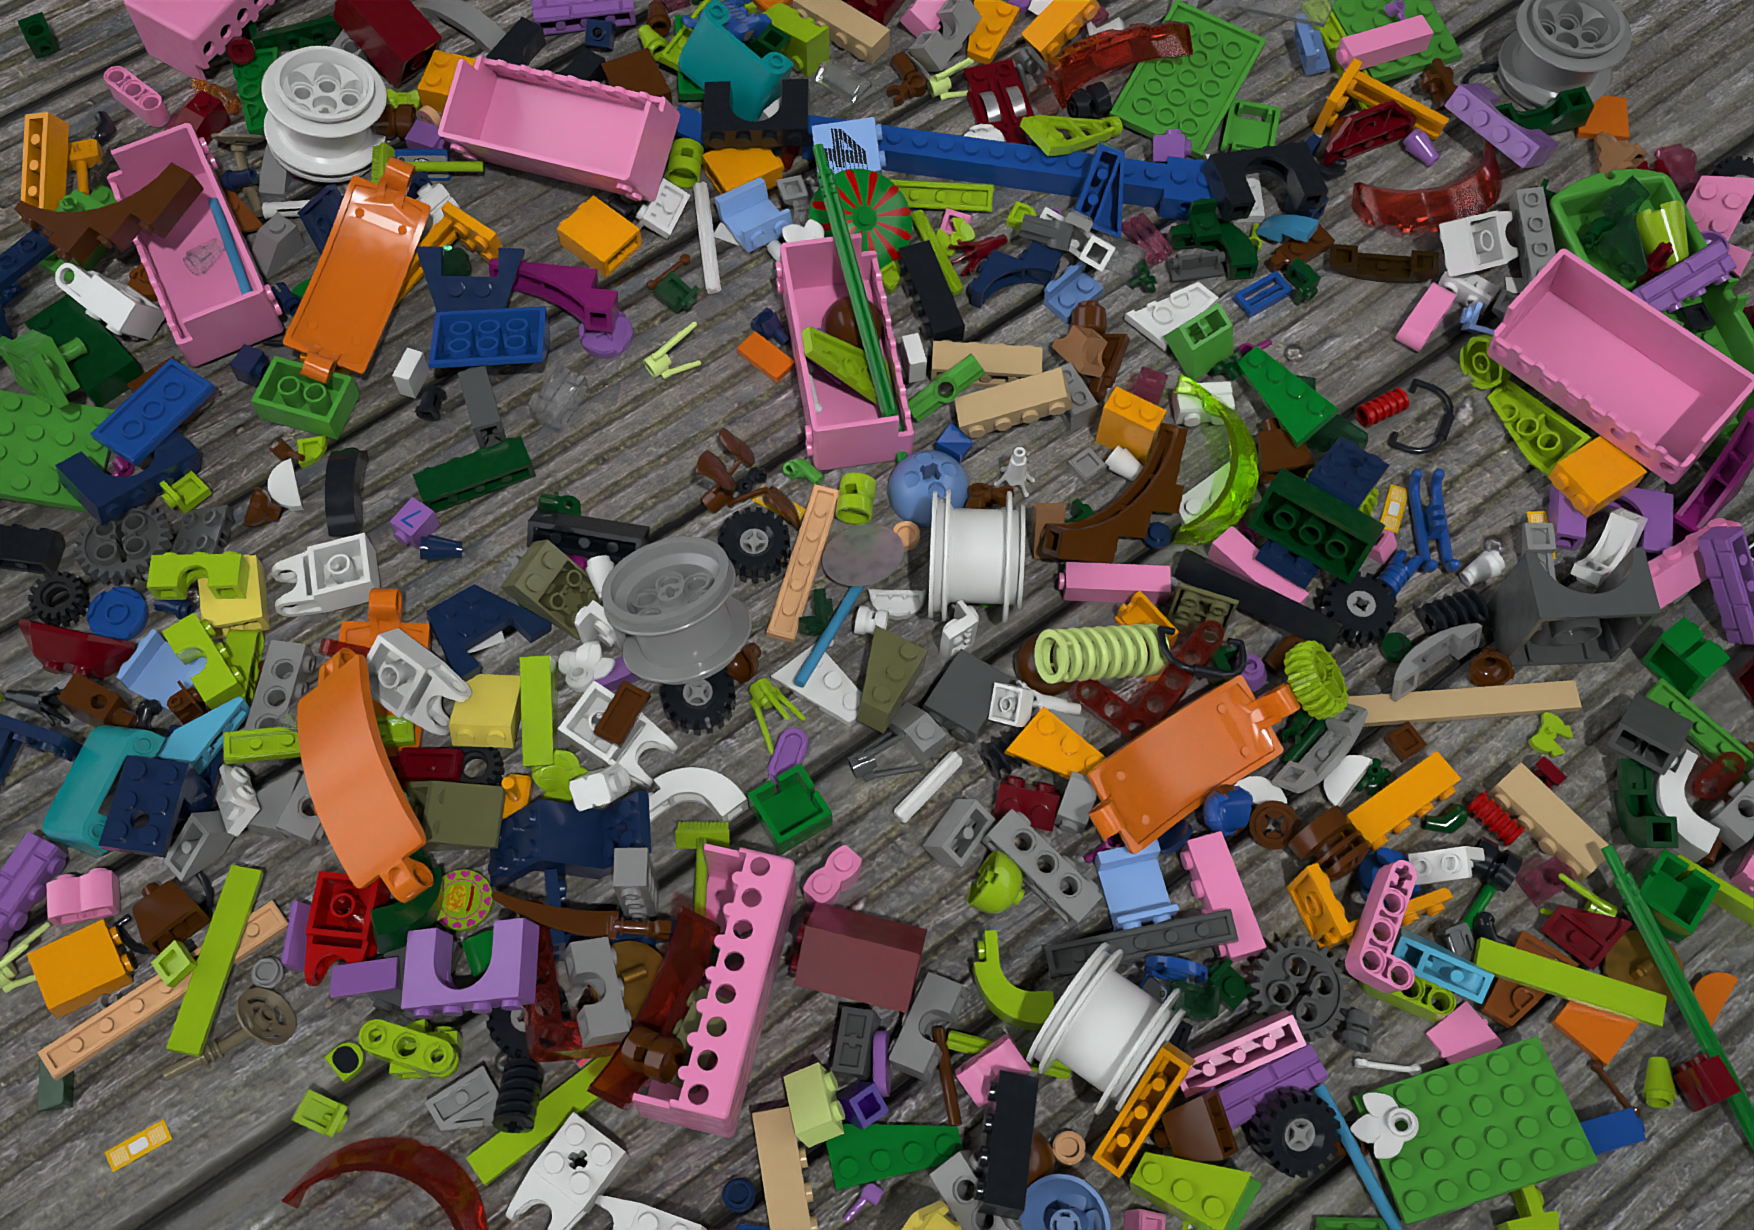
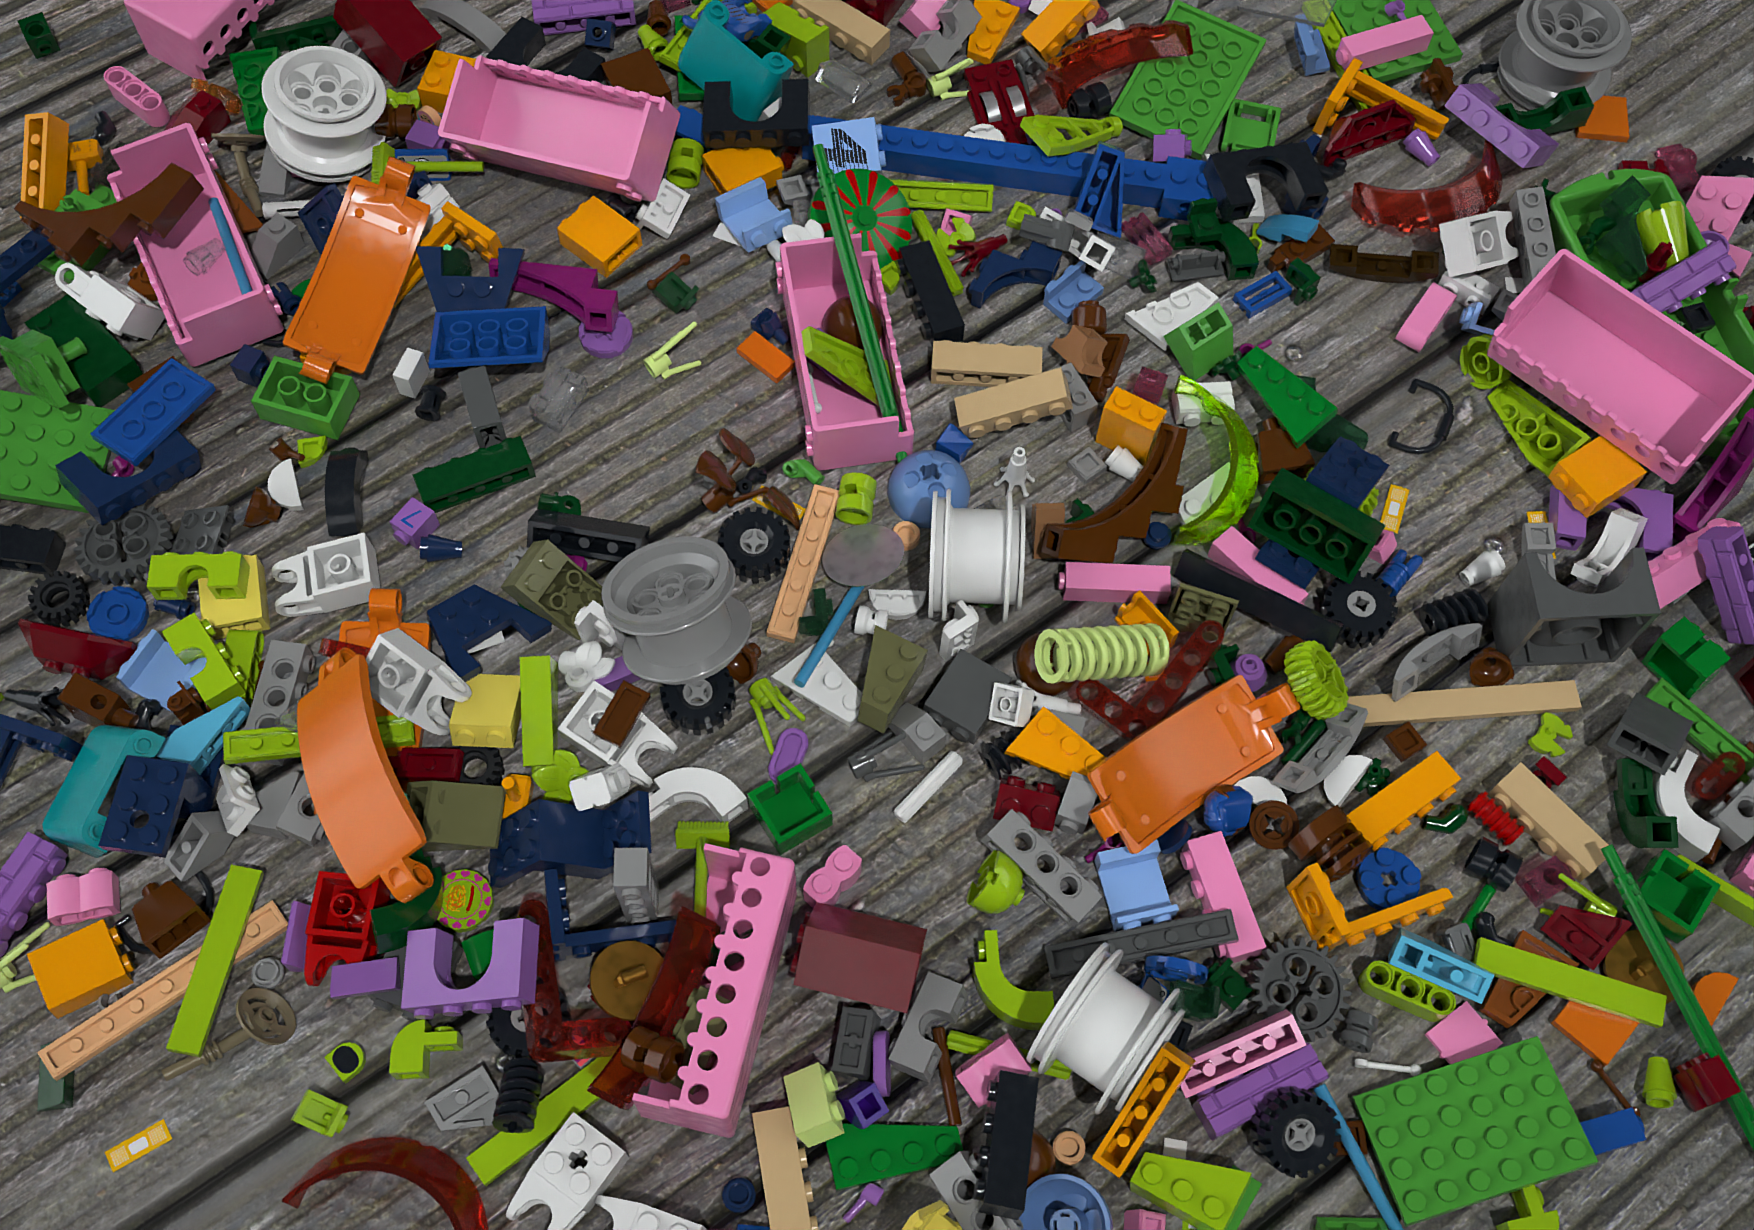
(174, 964): lime plate -> none
(185, 493): lime bracket -> none
(234, 179): dark blue pin -> none
(240, 50): dark red tile -> none
(395, 1038): lime piece -> none
(584, 922): reddish brown sword -> none
(594, 964): light grey arch -> none
(597, 570): white cone -> none
(706, 237): white axle -> none
(913, 357): white piece -> none
(959, 832): light grey brick -> none
(960, 377): bright green piece -> none
(986, 495): reddish brown bar -> none
(1198, 1130): reddish brown torso -> none
(1199, 670): black piece -> none
(1379, 1125): white plate -> none
(1382, 407): red piece -> none
(1395, 647): dark green tile -> none
(1395, 885): bright pink beam -> none
(1431, 523): blue piece -> none
(1445, 864): white bracket -> none
(1616, 154): medium nougat rock -> none

